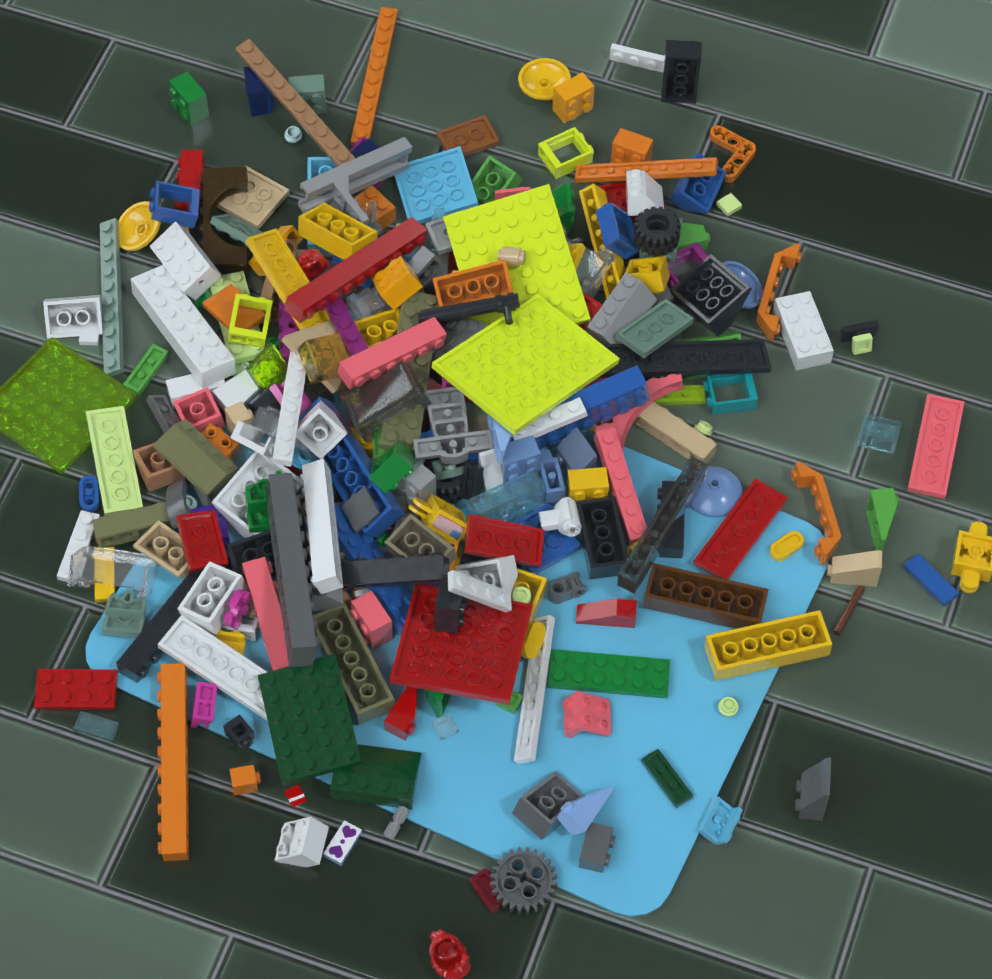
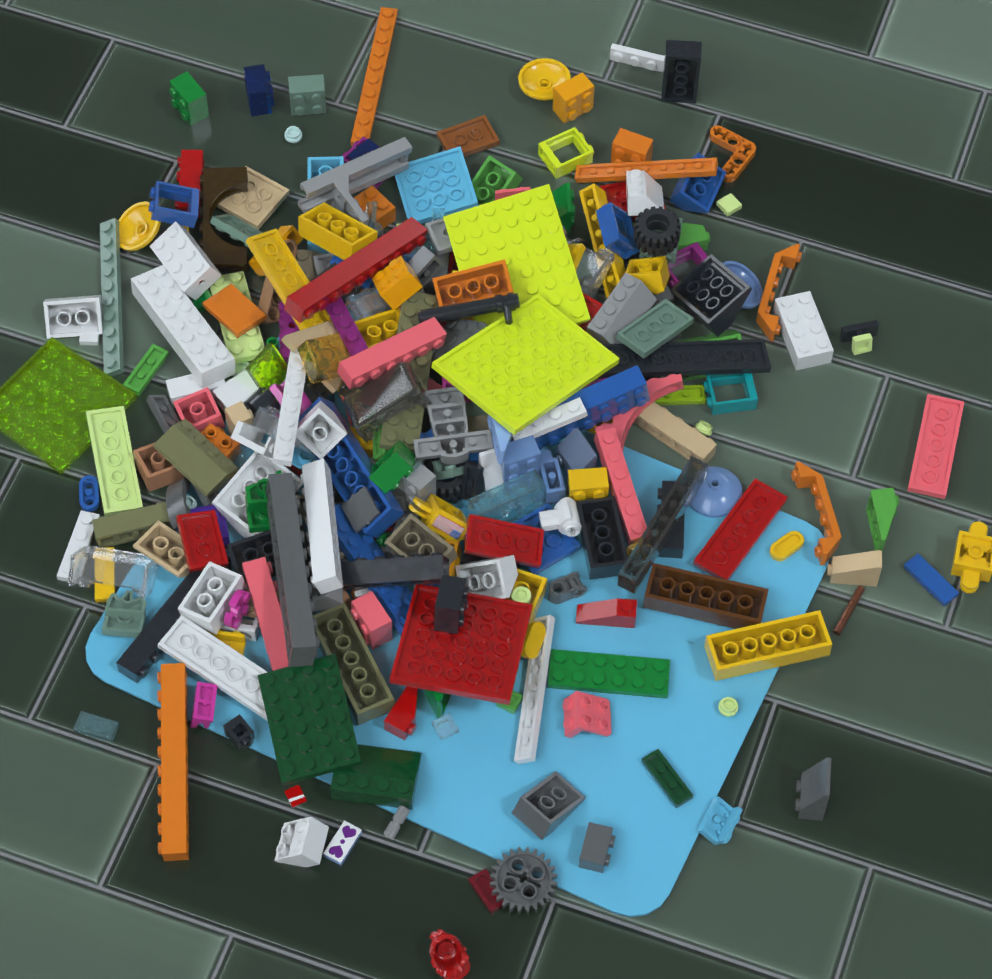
(76, 689): red plate -> none
(244, 779): orange brick -> none
(246, 336): neon yellow window -> none
(294, 103): medium nougat plate -> none
(312, 262): red hair -> none
(479, 591): white plate -> none
(512, 255): tan brick -> none
(580, 813): light blue slope -> none
(879, 433): clear light blue slope -> none

